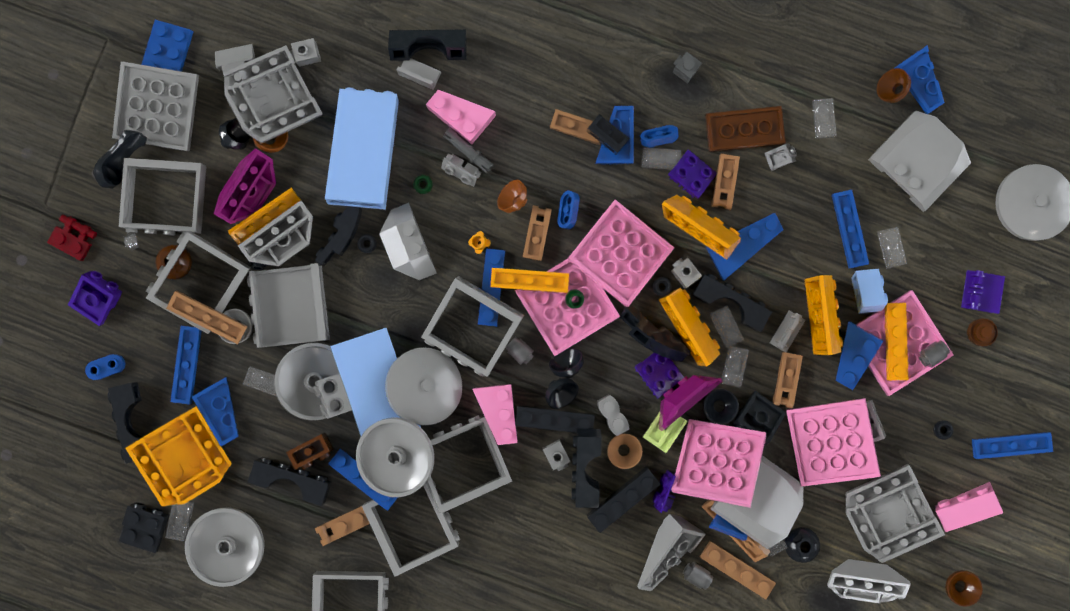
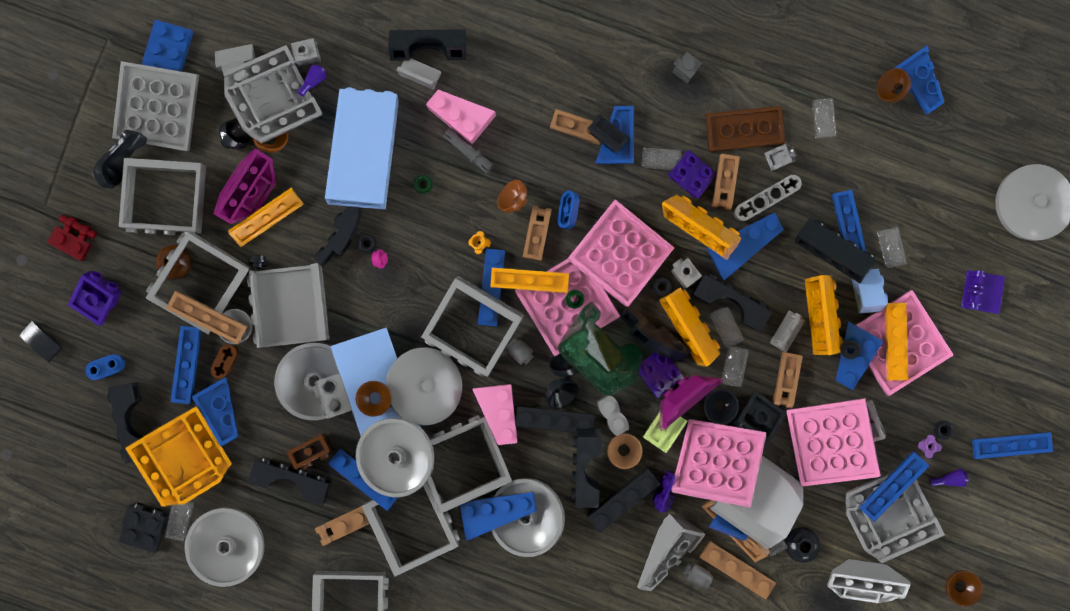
(40, 341): none -> black slope
(131, 241): clear plate -> none
(220, 359): none -> reddish brown beam
(260, 380): clear plate -> none
(280, 237): light grey wedge -> none
(315, 75): none -> dark purple cone
(363, 398): none -> reddish brown piece
(379, 259): none -> dark pink plate
(405, 244): light grey wedge -> none
(453, 166): light grey hinge -> none
(490, 513): none -> blue wing
(537, 531): none -> light grey dish
(556, 455): light grey brick -> none
(597, 355): none -> clear green windscreen
(659, 136): blue plate -> none
(768, 199): none -> light grey beam
(835, 250): none -> black brick
(850, 343): none -> black plate
(893, 486): none -> blue plate
(922, 158): light grey wedge -> none
(930, 440): none -> medium lavender plate
(934, 354): flat silver brick -> none
(955, 478): none -> dark purple cone
(968, 507): bright pink wedge -> none
(982, 332): reddish brown plate -> none

